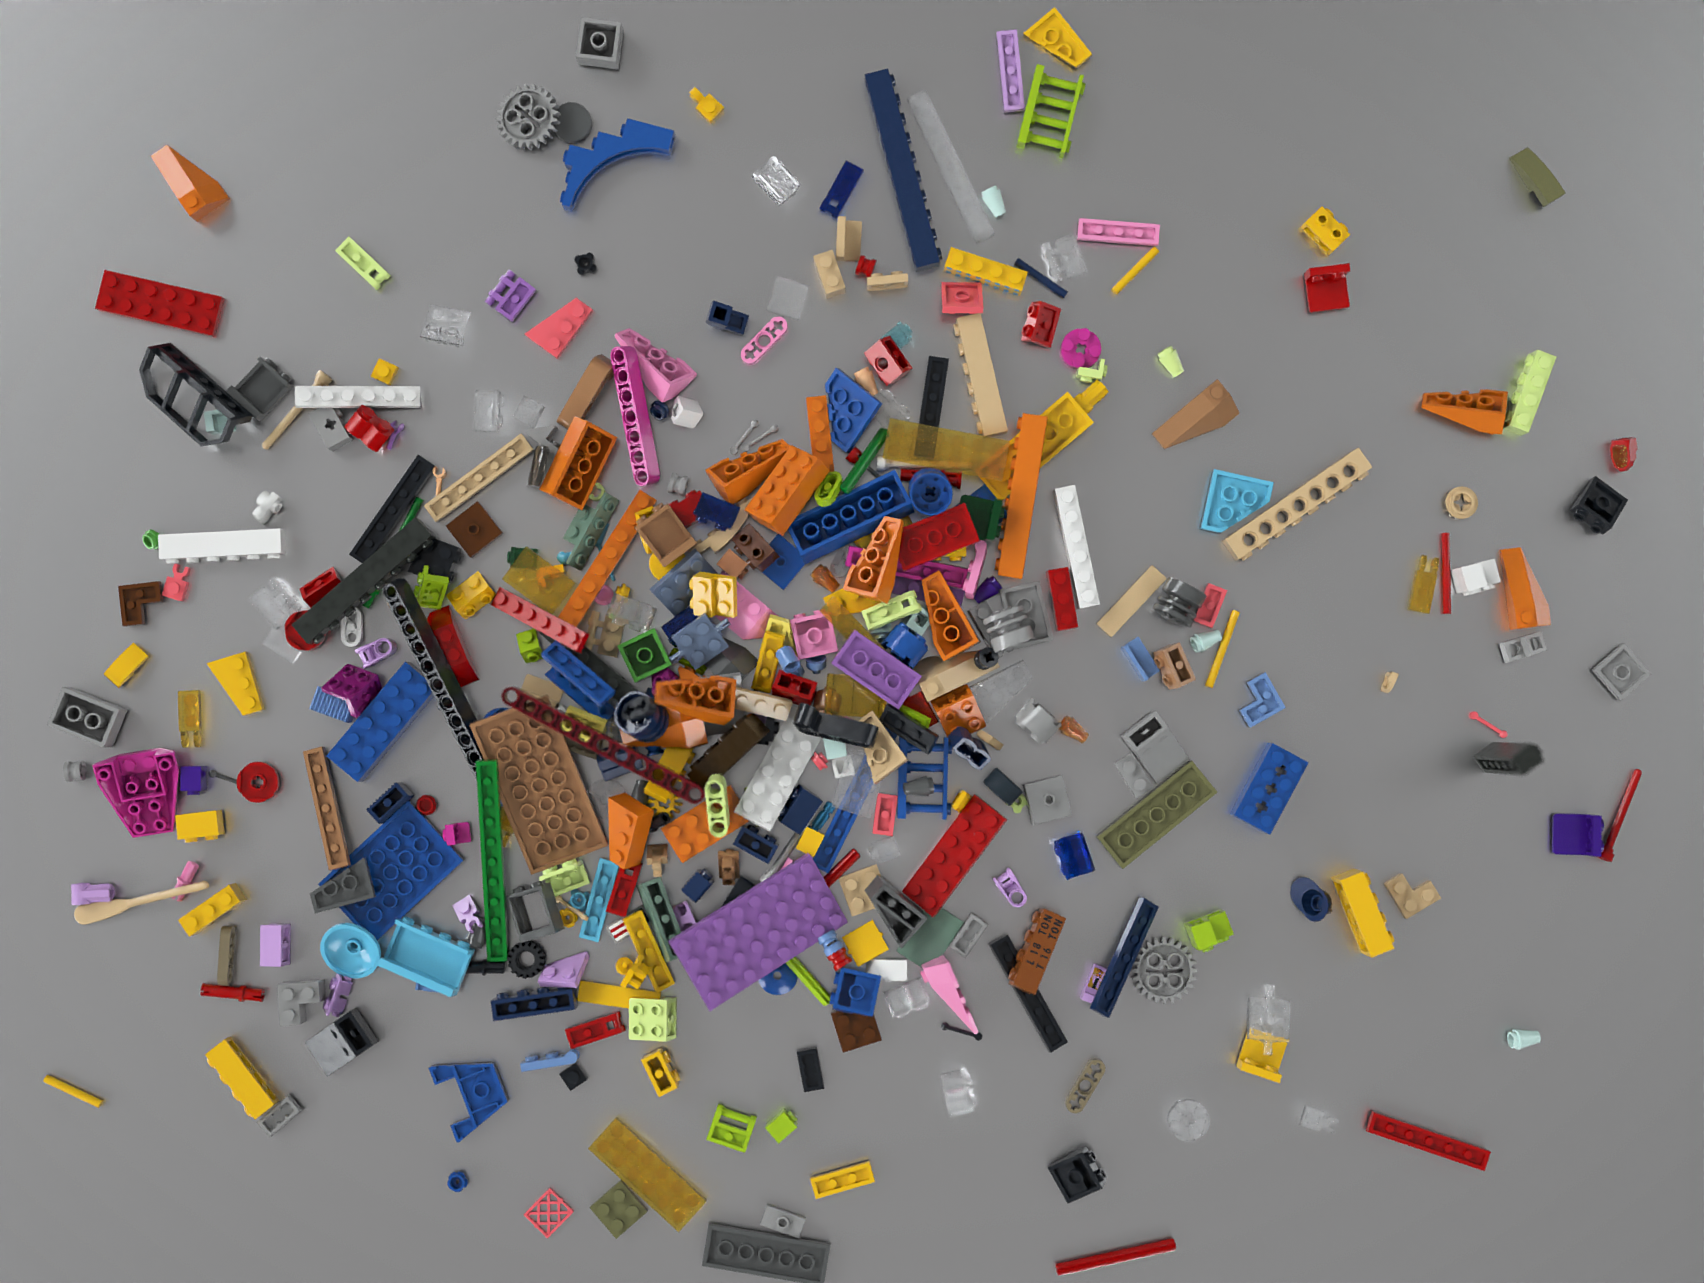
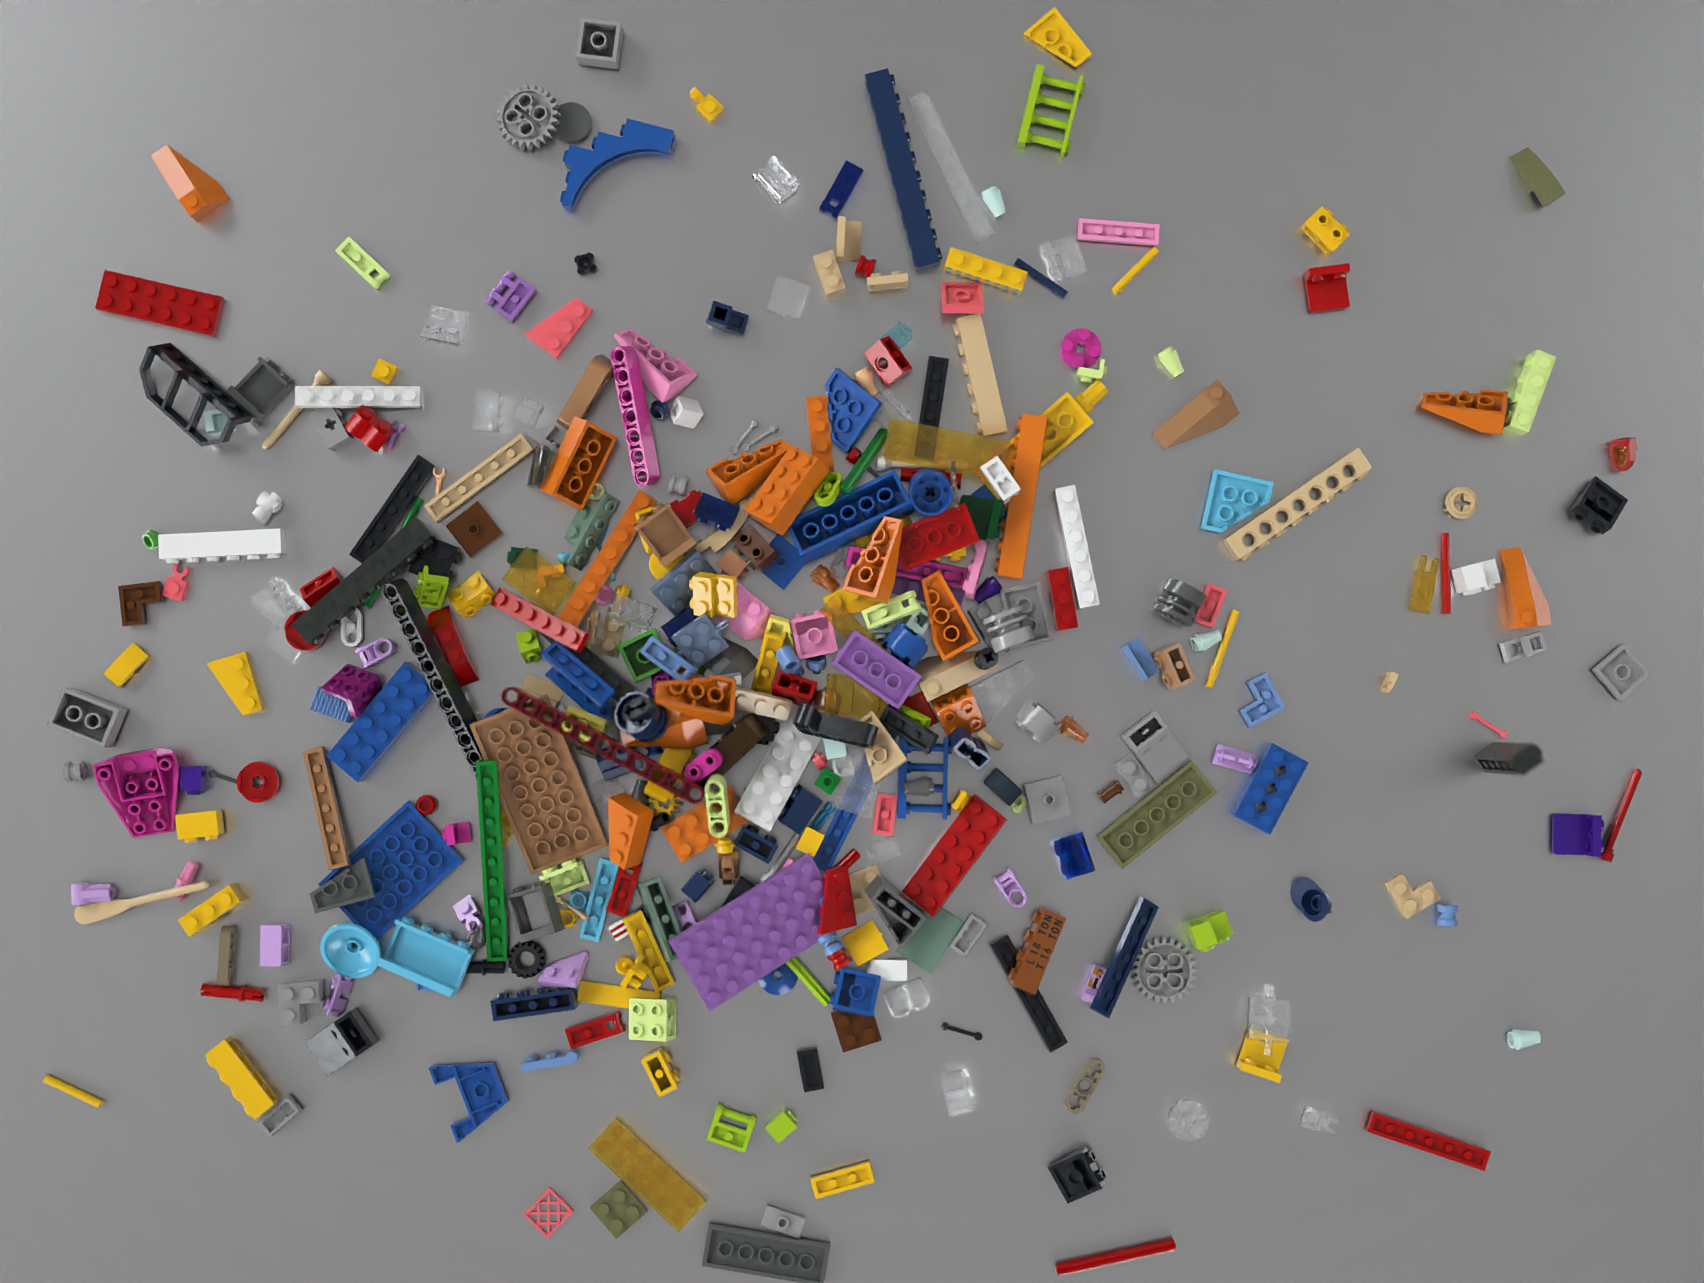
(190, 716): clear yellow hinge -> none
(390, 802): dark blue brick -> none
(457, 1187): blue plate -> none
(573, 1076): black plate -> none
(657, 856): tan plate -> none
(667, 659): none -> medium blue plate
(703, 766): none -> dark pink plate
(724, 845): none -> yellow plate
(770, 325): bright pink beam -> none
(828, 781): none -> green bracket
(838, 902): none -> red wing
(943, 981): bright pink wedge -> none
(954, 480): none -> clear piece
(1000, 479): none -> white hinge
(1010, 71): lavender plate -> none
(1041, 323): red bracket -> none
(1110, 791): none -> reddish brown pin
(1131, 601): tan tile -> none
(1234, 759): none -> lavender hinge
(1363, 912): yellow brick -> none
(1447, 915): none -> medium blue wheel

